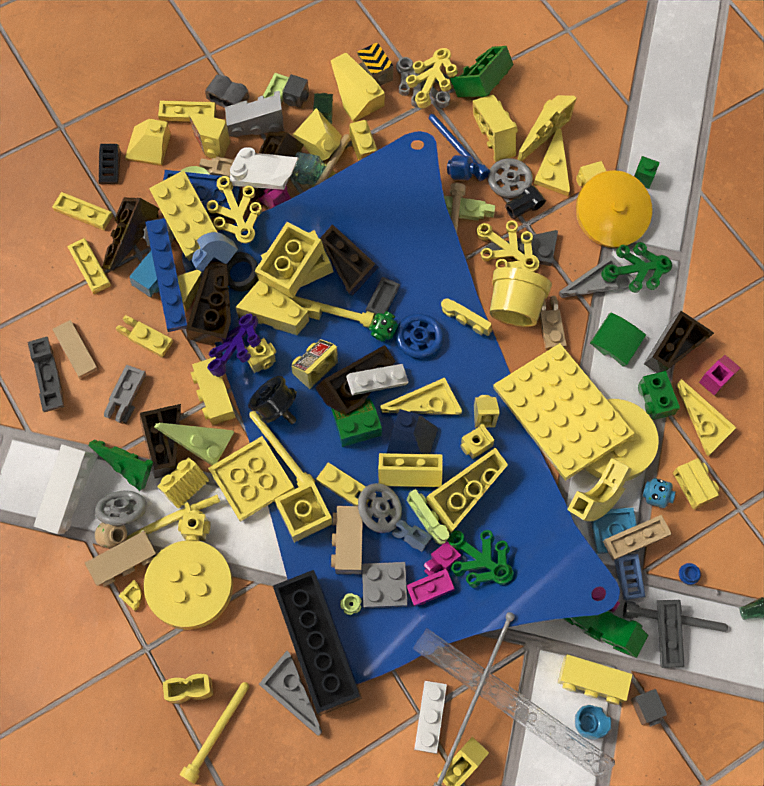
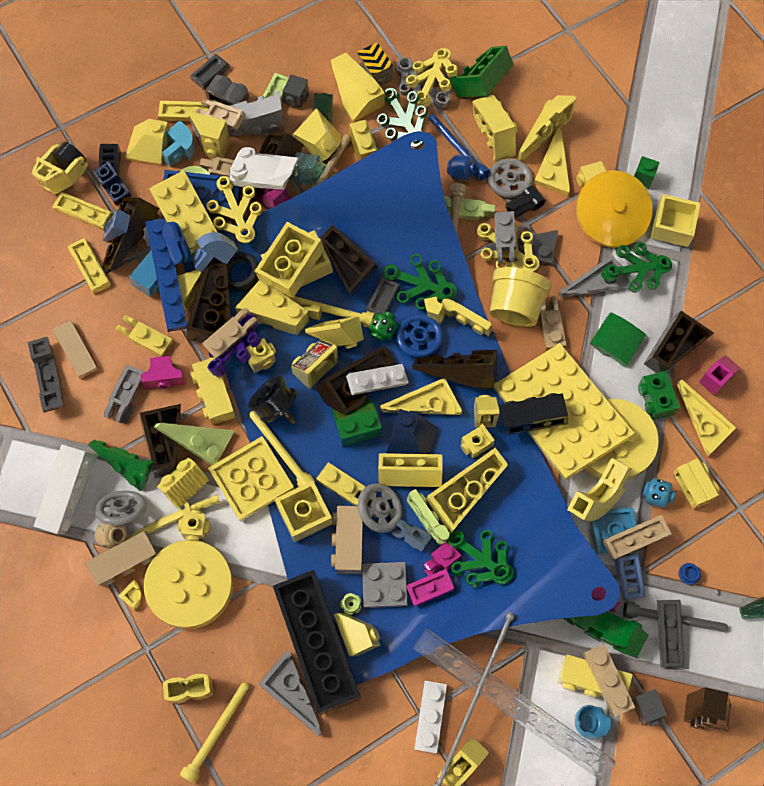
(53, 178): none -> light yellow piece
(112, 183): none -> dark blue slope
(117, 225): none -> medium blue slope
(162, 374): none -> dark pink brick
(176, 243): none -> blue arm
(181, 144): none -> medium azure brick
(209, 70): none -> dark grey tile
(221, 111): none -> tan hinge
(228, 334): none -> tan hinge
(339, 332): none -> light yellow slope
(357, 634): none -> light yellow slope
(404, 119): none -> plant
(423, 283): none -> green plant
(435, 309): none -> light yellow piece
(473, 370): none -> dark brown wedge
(505, 234): none -> light grey hinge
(534, 414): none -> black brick
(608, 680): none -> tan plate
(675, 220): none -> light yellow piece
(708, 709): none -> dark brown wedge

